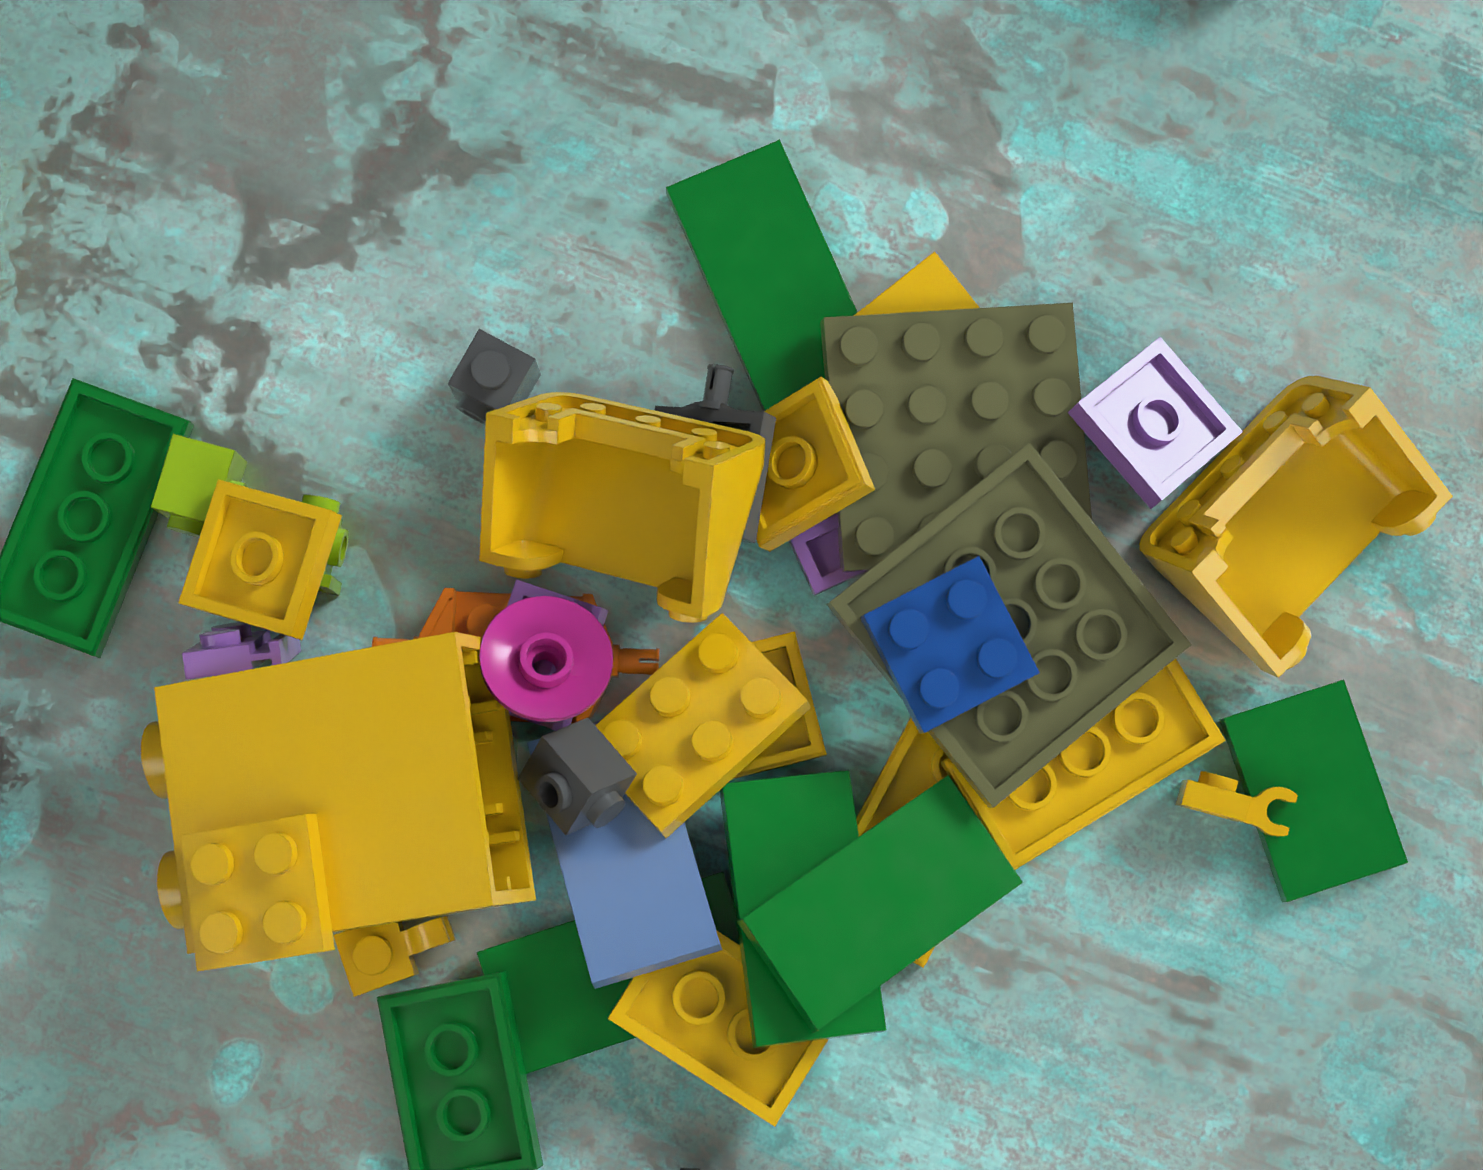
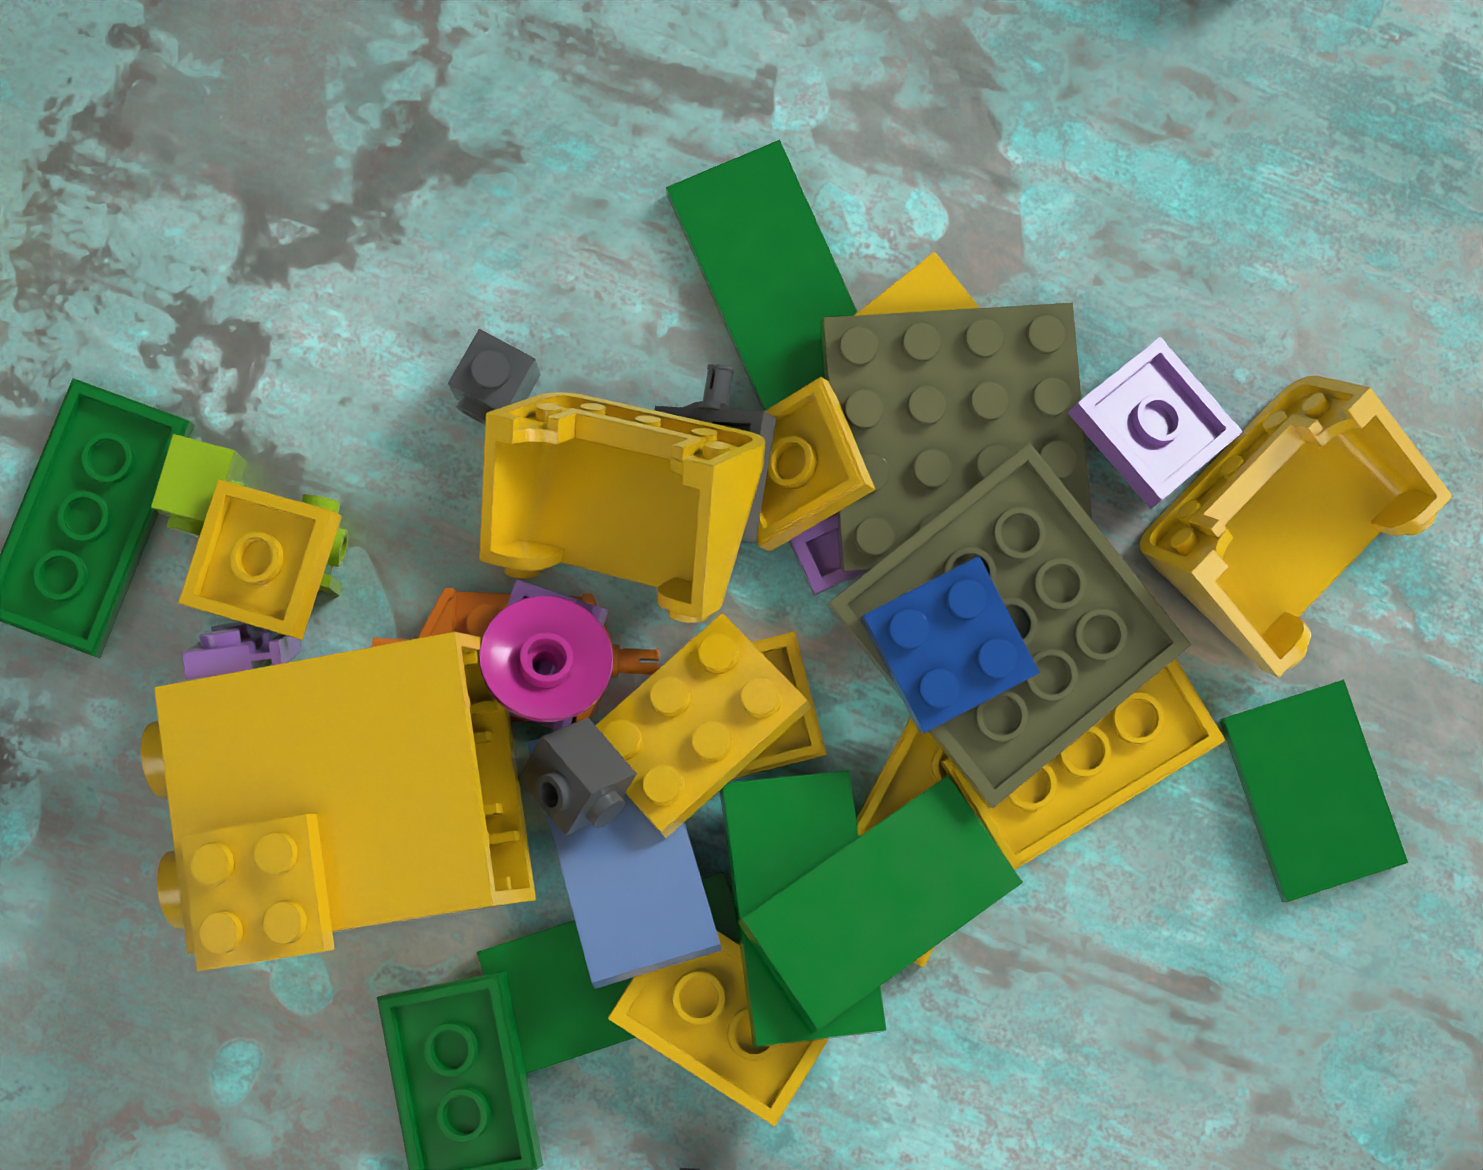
(385, 952): yellow plate -> none
(1218, 797): yellow plate -> none

